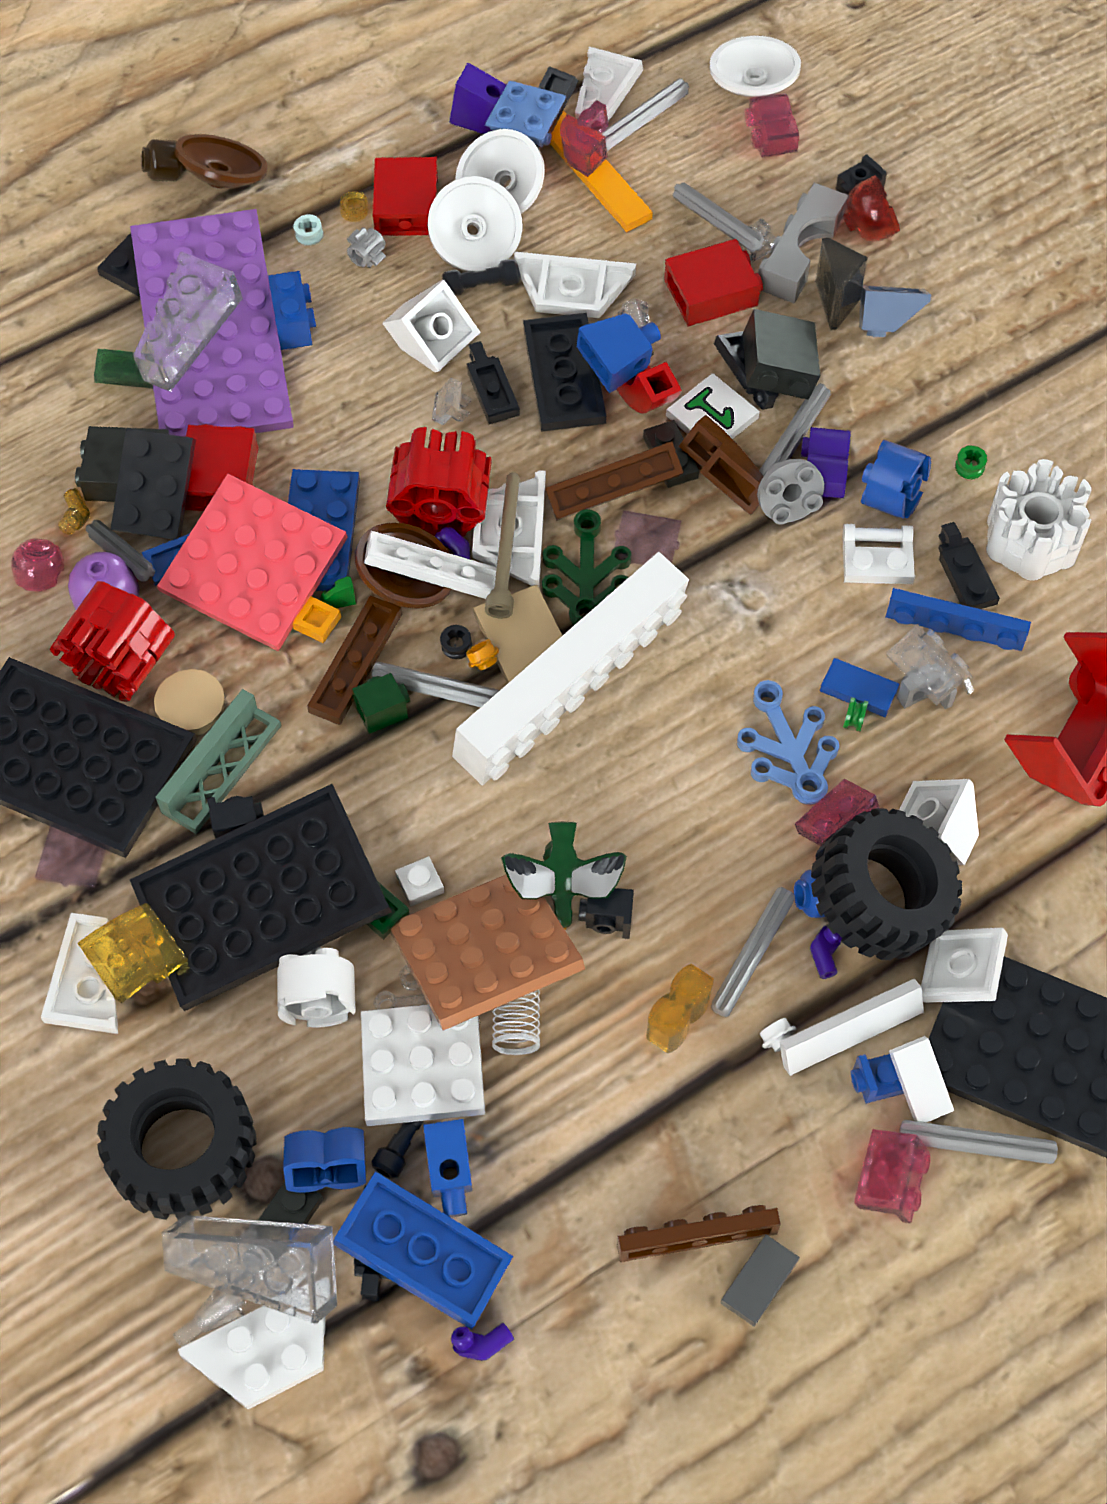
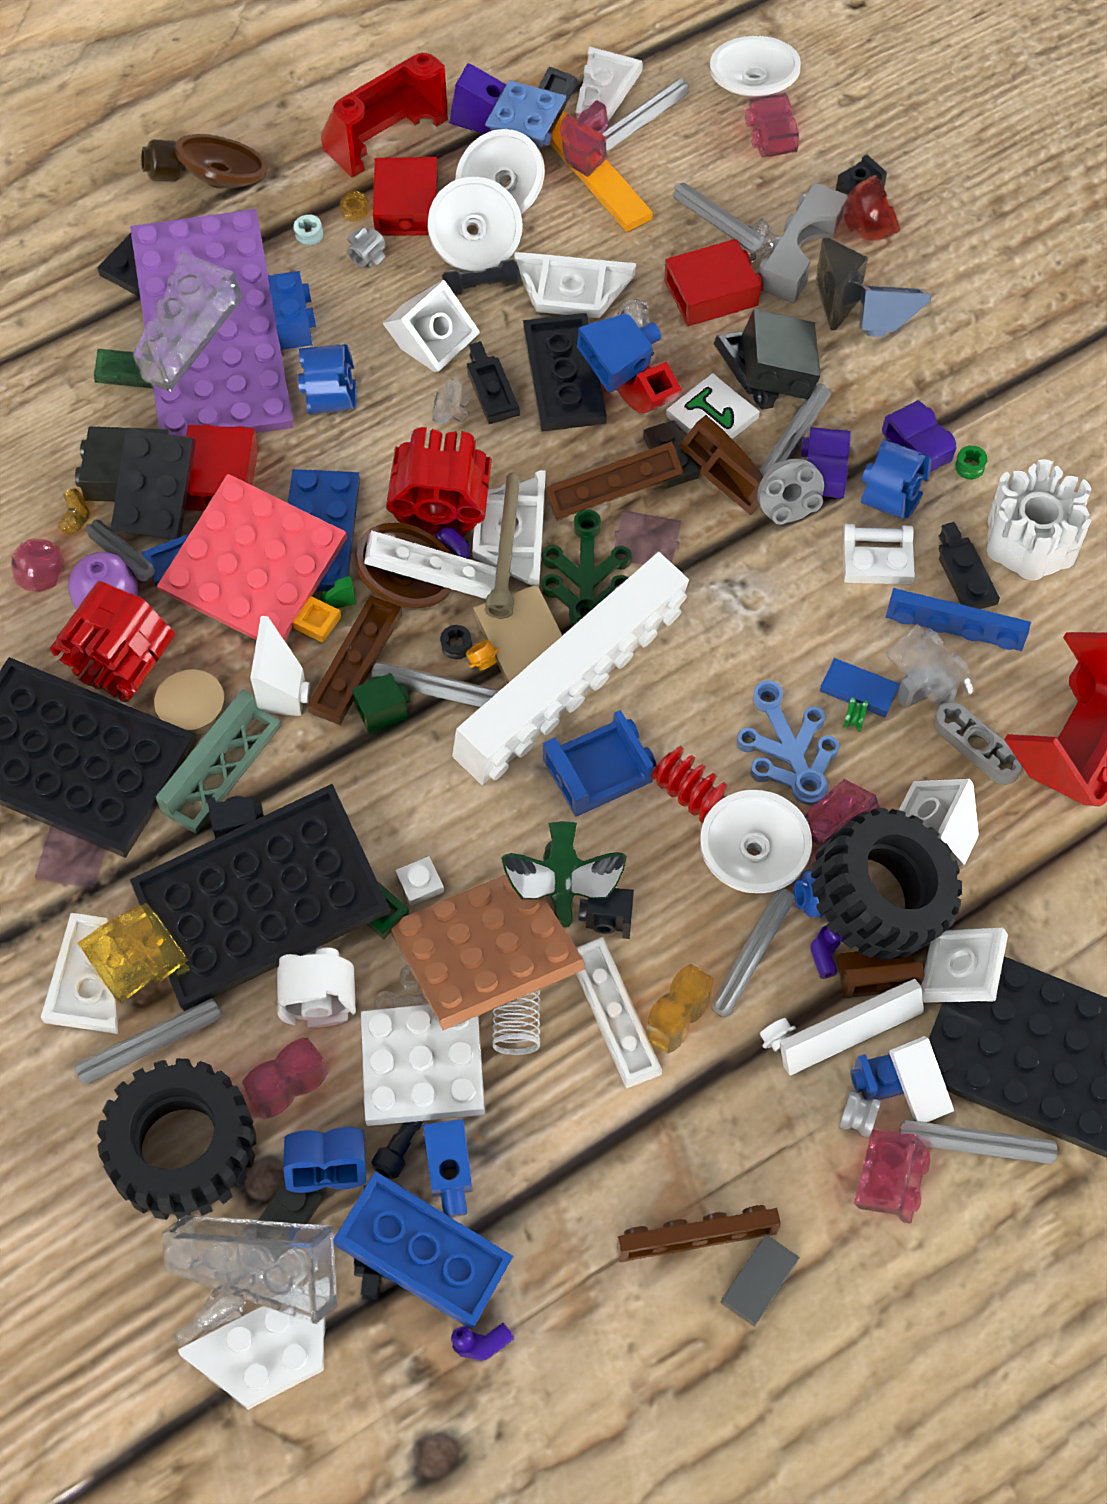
(147, 1041): none -> light grey axle
(277, 674): none -> white slope
(292, 1074): none -> clear pink brick
(327, 378): none -> blue brick
(408, 90): none -> red windscreen
(600, 764): none -> blue panel
(616, 1015): none -> white tile
(687, 783): none -> red piece
(761, 823): none -> white dish
(860, 1114): none -> light grey wheel
(873, 976): none -> reddish brown panel
(917, 429): none -> dark purple brick
(951, 732): none -> light grey beam

